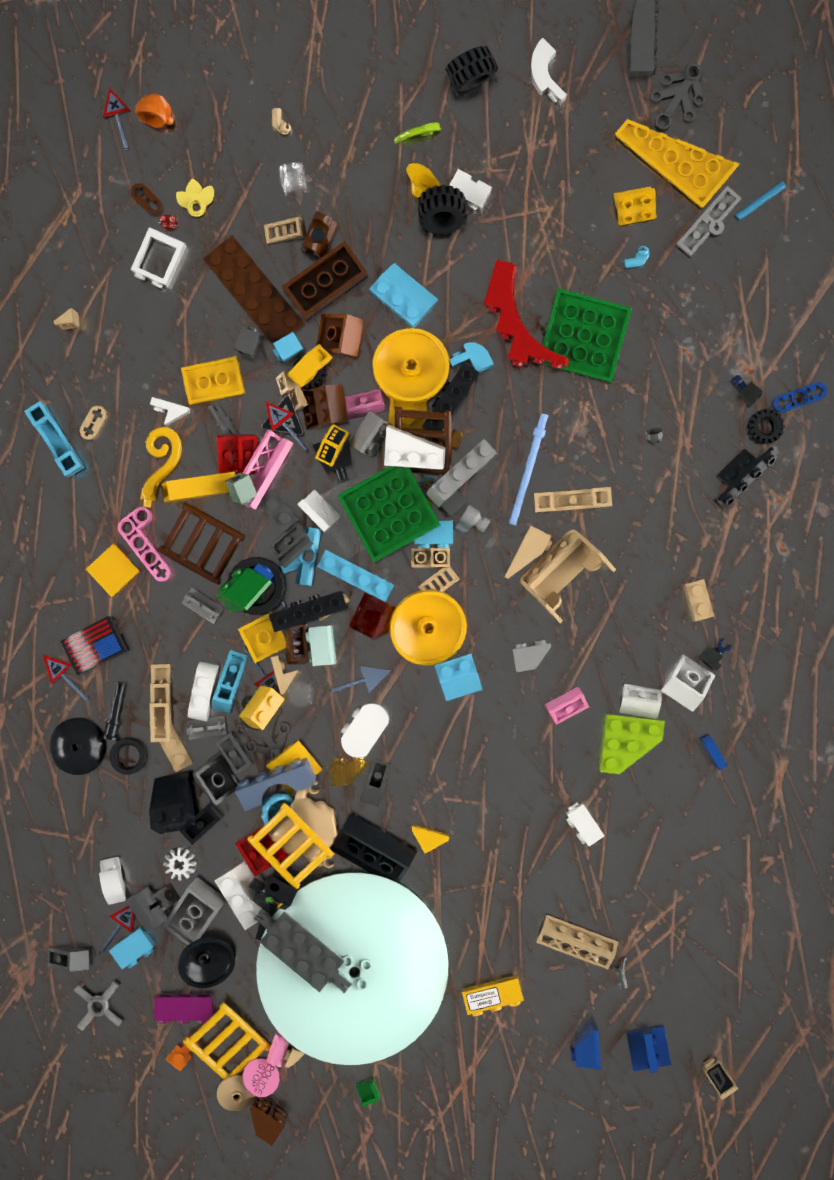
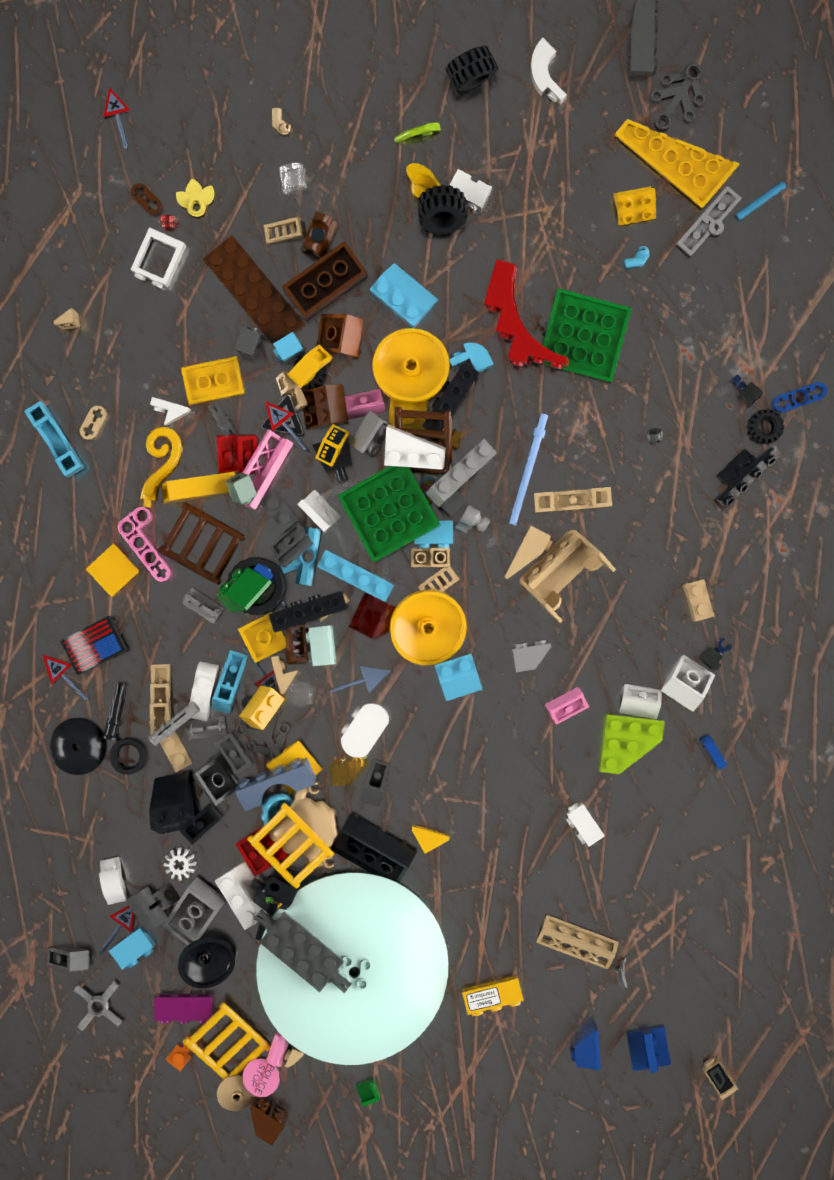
(154, 110): orange piece -> none
(167, 729): none -> light grey pin

